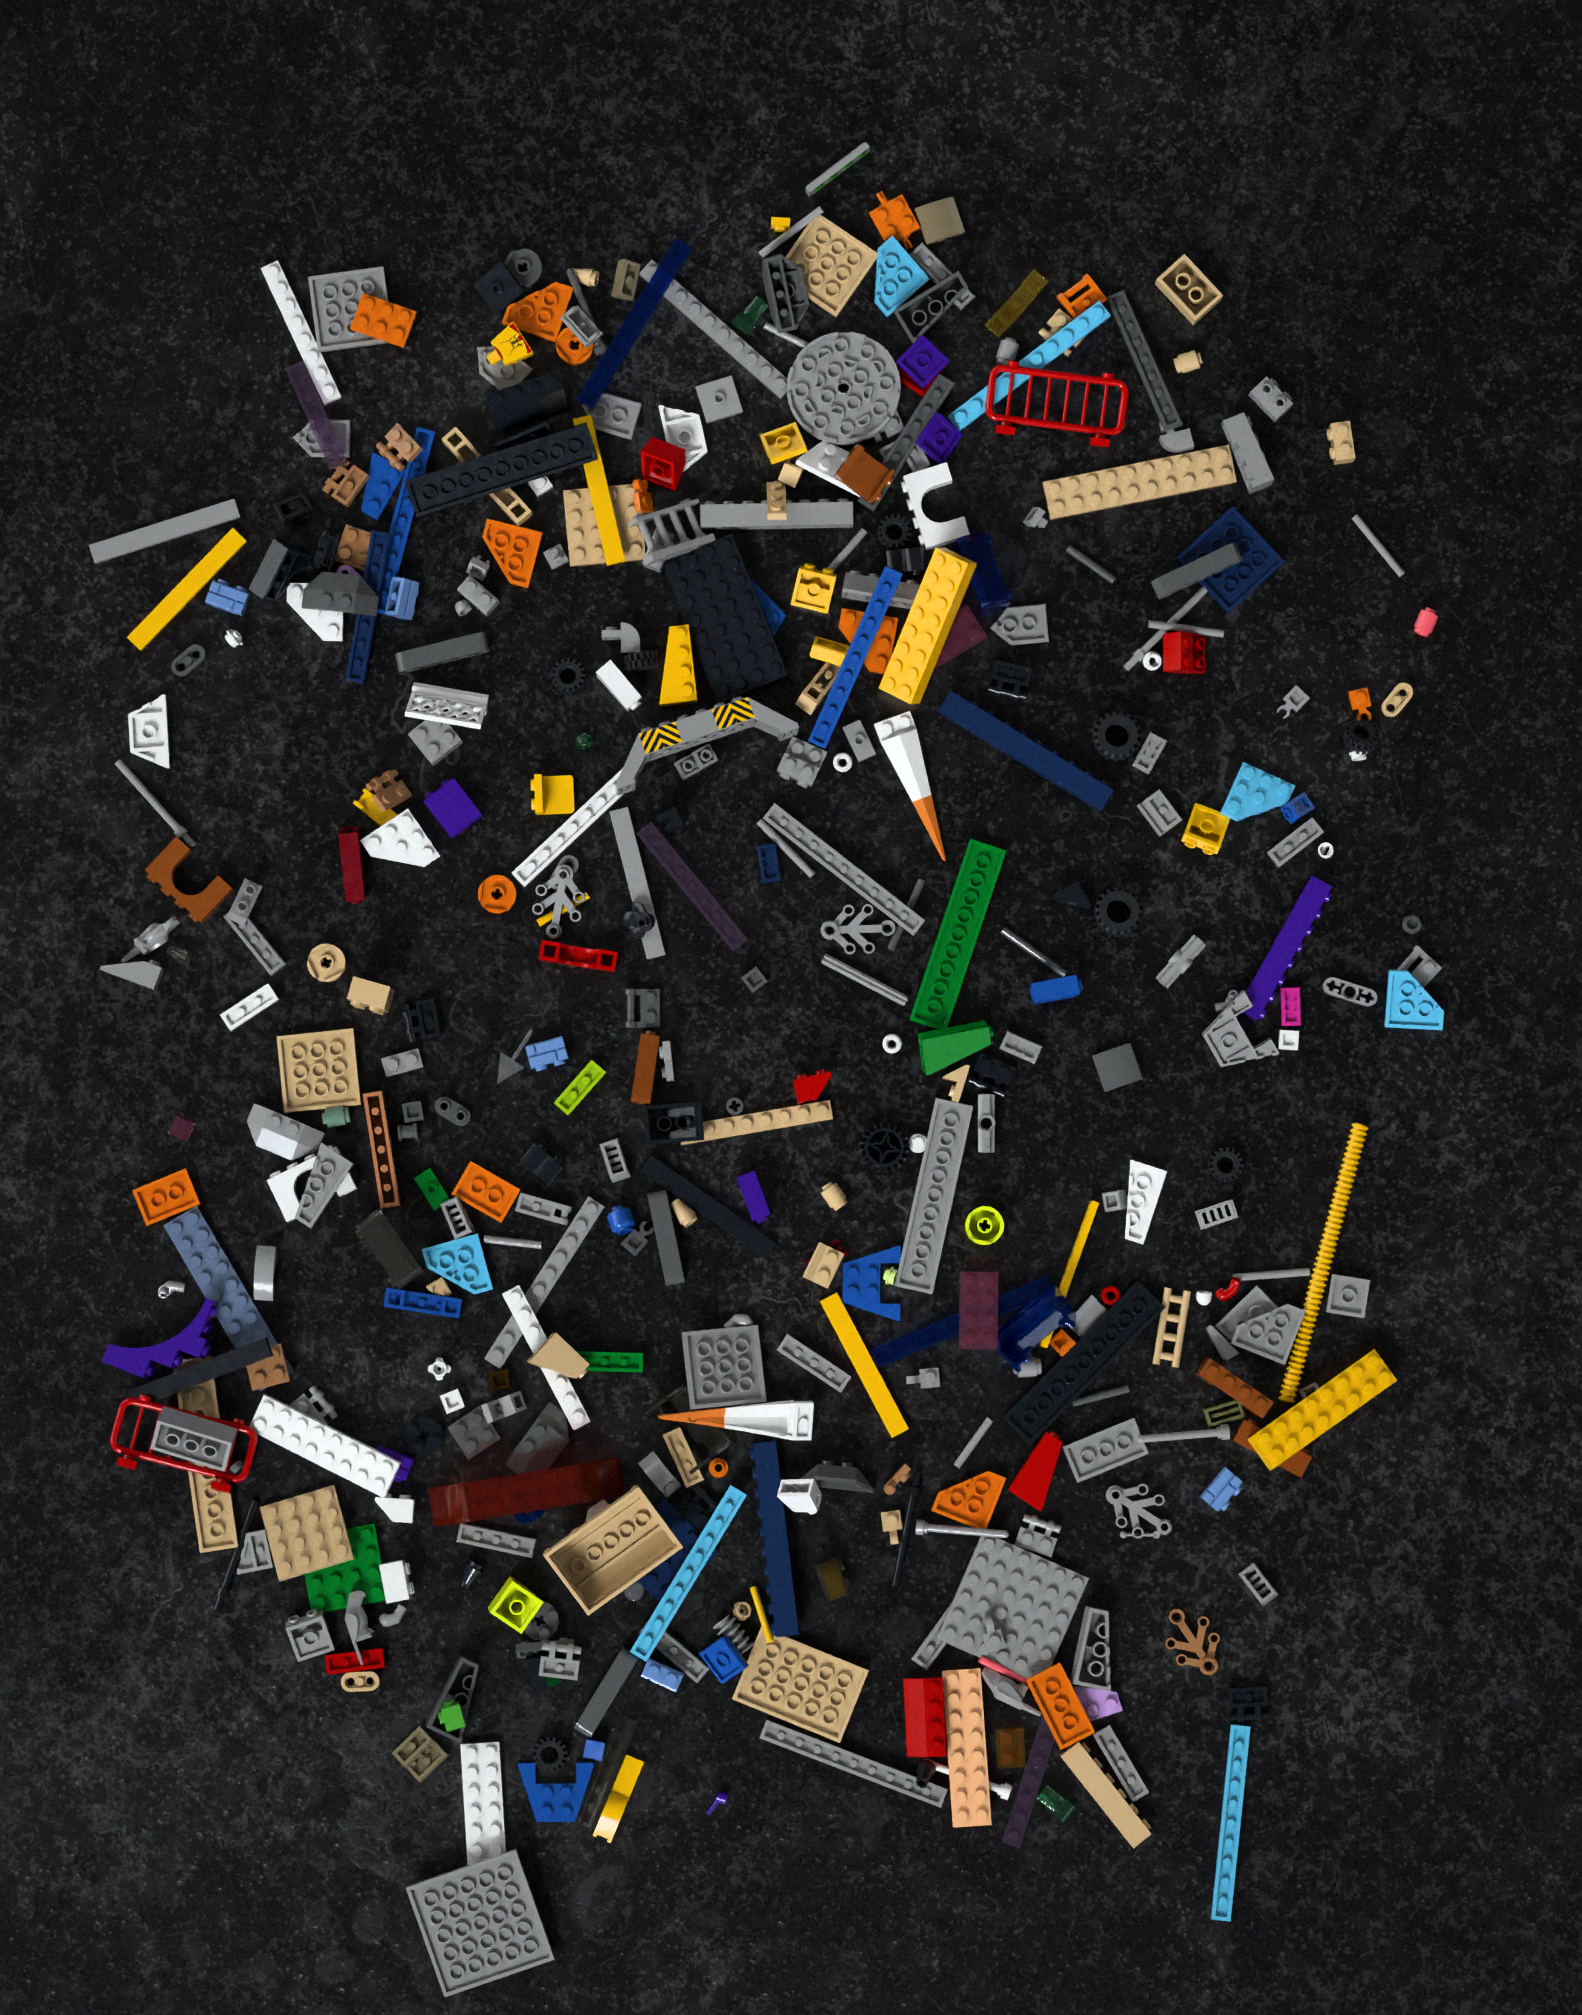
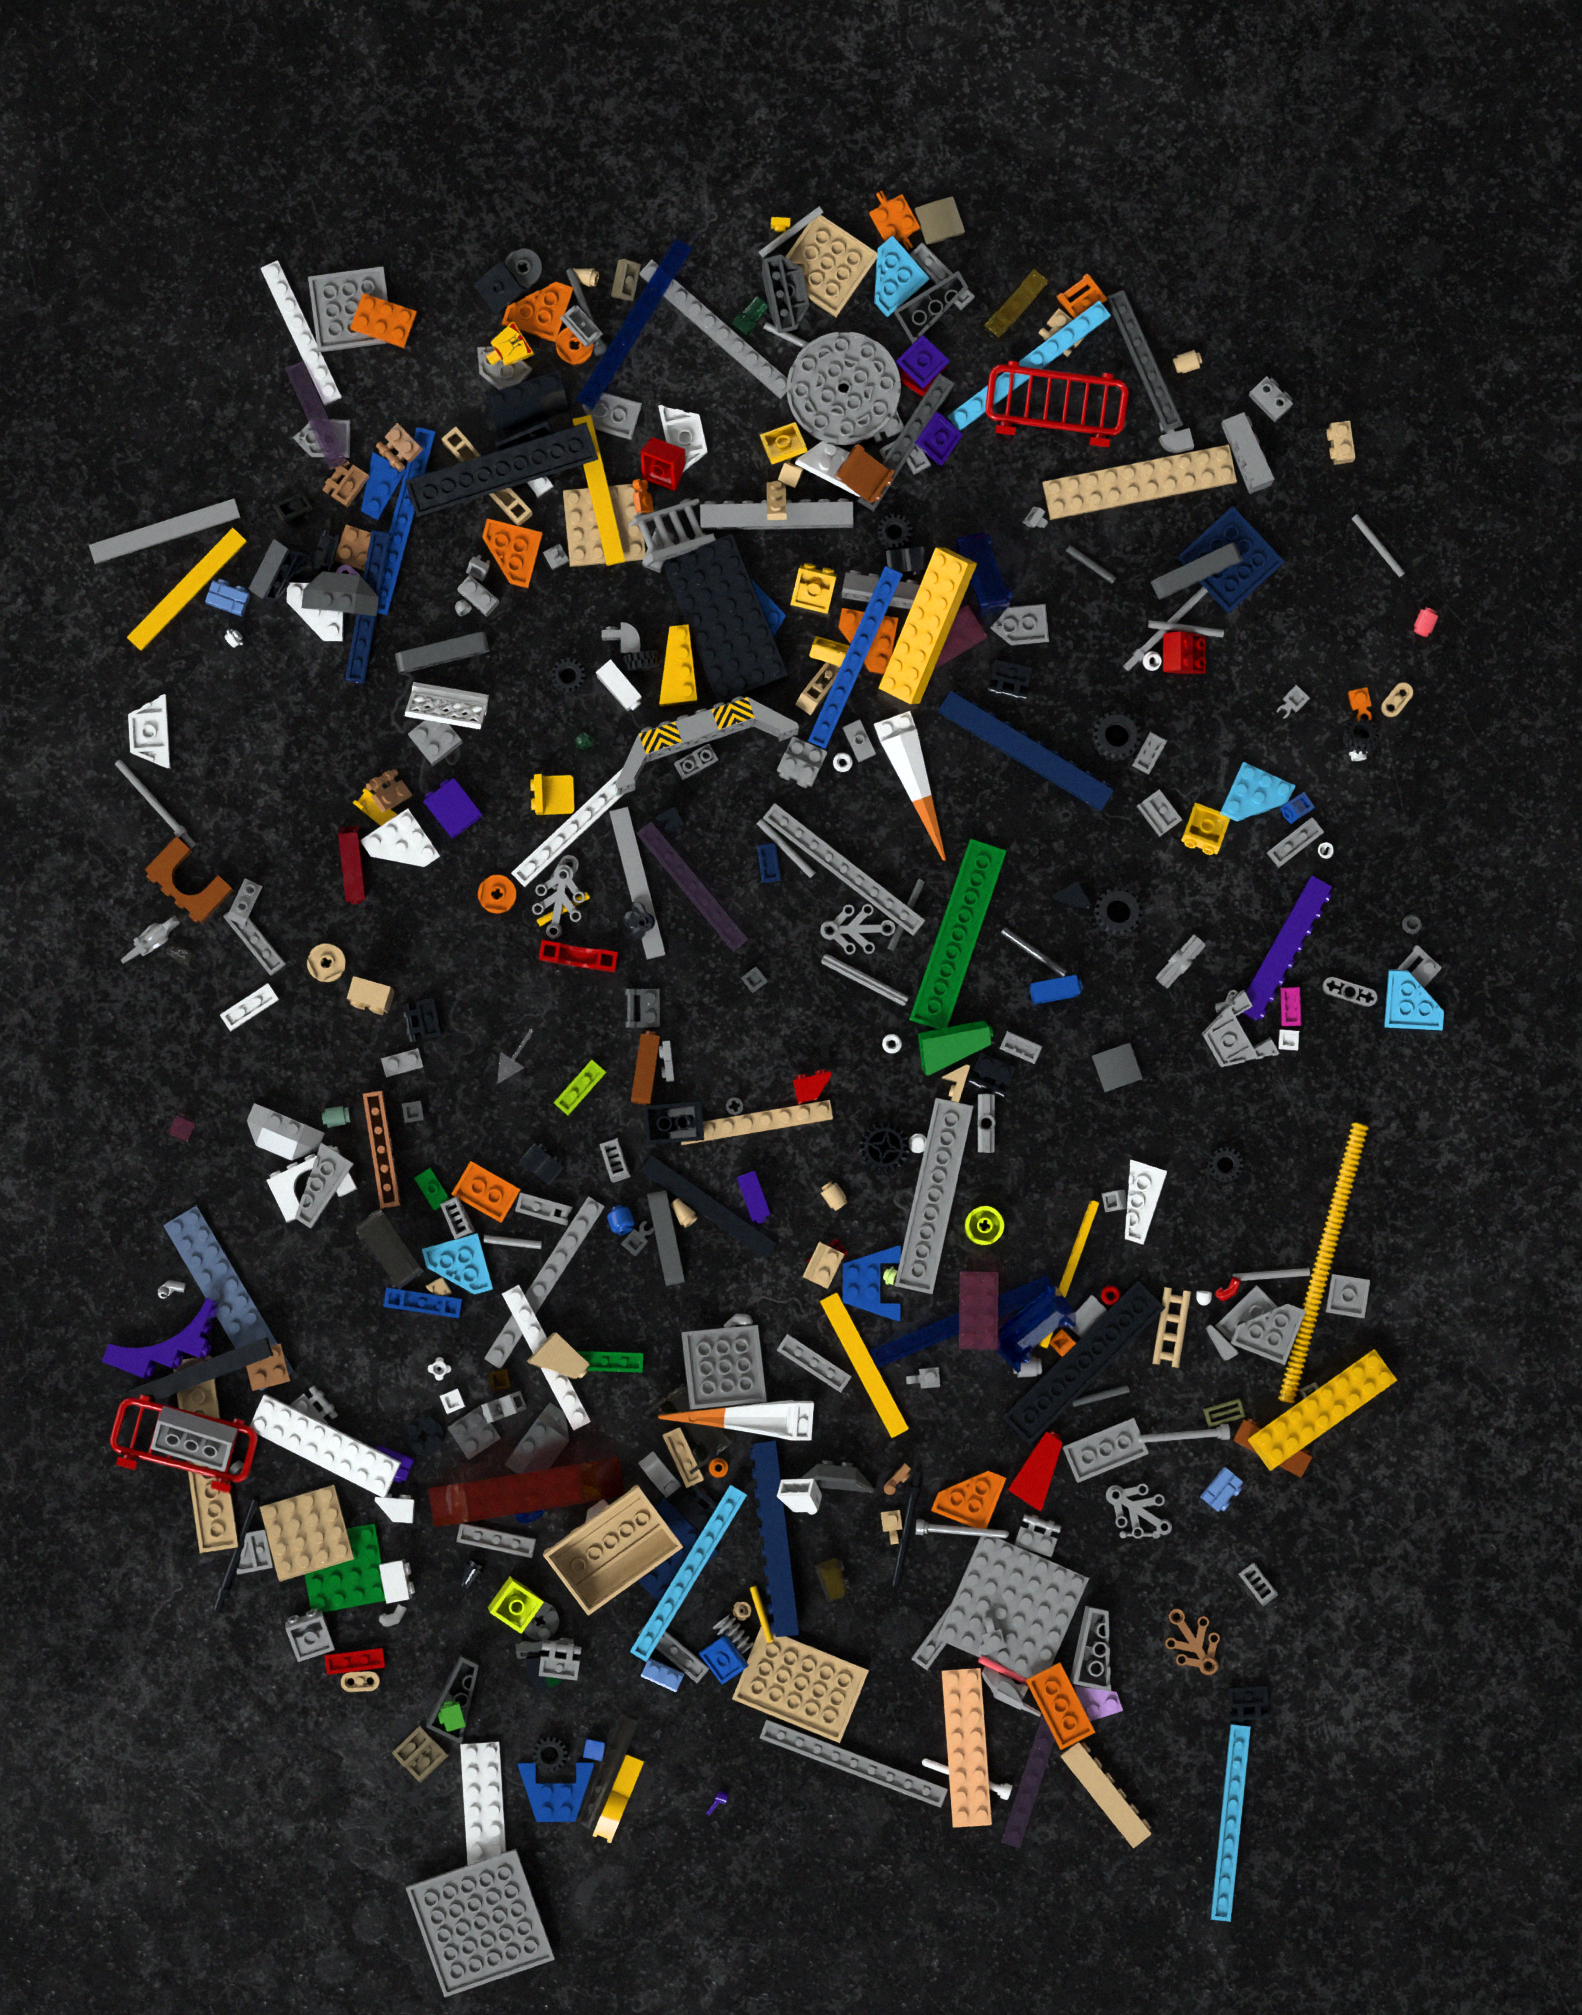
(138, 972): light grey slope -> none
(166, 1197): orange plate -> none
(188, 660): dark grey plate -> none
(264, 1273): light grey brick -> none
(318, 1070): tan plate -> none
(357, 1620): light grey animal -> none
(402, 598): medium blue brick -> none
(407, 1131): dark grey bush -> none
(452, 1111): dark grey plate -> none
(547, 1053): medium blue brick -> none
(606, 1692): dark grey beam -> none
(634, 1591): clear plate -> none
(719, 399): light grey plate -> none
(837, 169): light grey tile -> none
(848, 548): light grey bar -> none
(917, 485): white arch -> none
(924, 1717): red slope -> none
(925, 1771): black cone -> none
(973, 1442): light grey bar -> none
(1007, 351): light grey brick -> none
(1010, 1748): clear orange plate -> none
(1060, 1806): clear green piece -> none
(1120, 1763): light grey plate -> none
(1188, 289): tan brick -> none
(1232, 1209): light grey slope -> none
(1234, 1387): dark orange arch -> none

